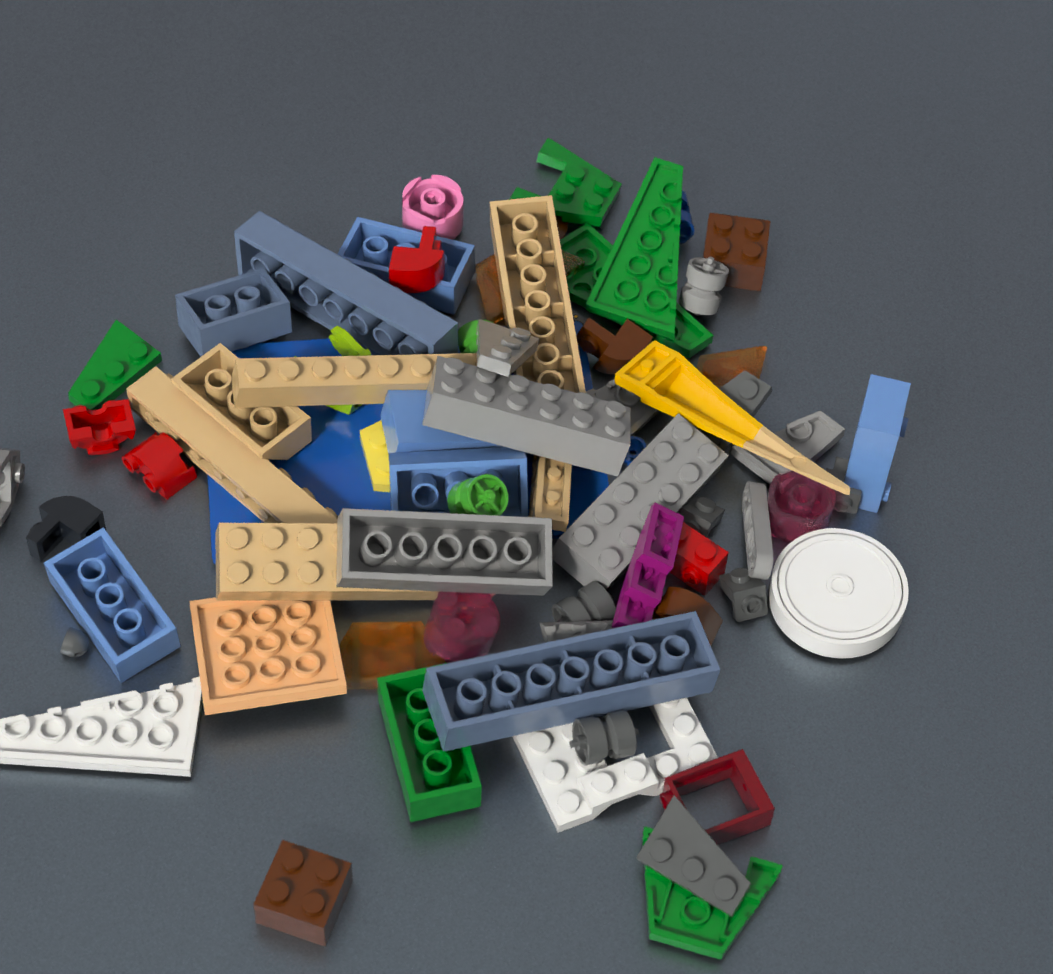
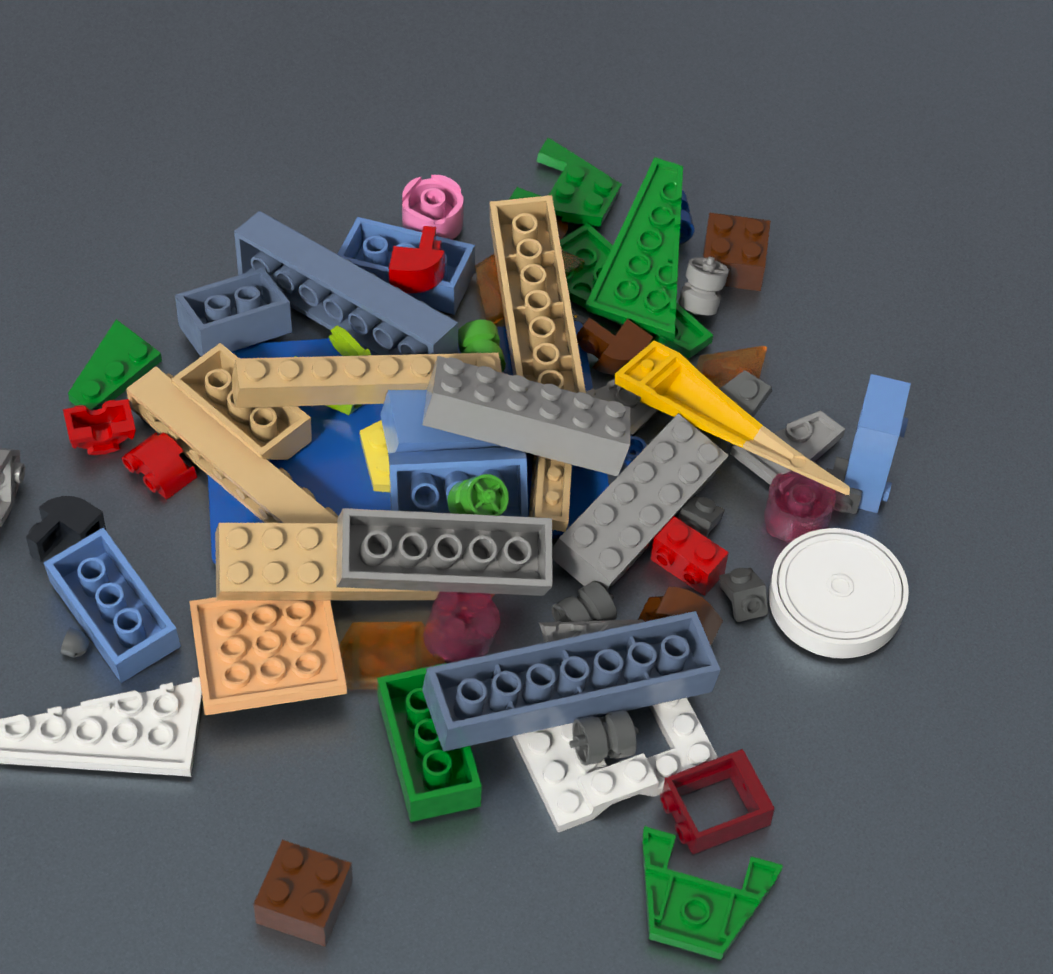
(503, 348): light grey wing -> none
(649, 565): magenta slope -> none
(692, 860): dark grey wing -> none
(757, 530): light grey beam -> none

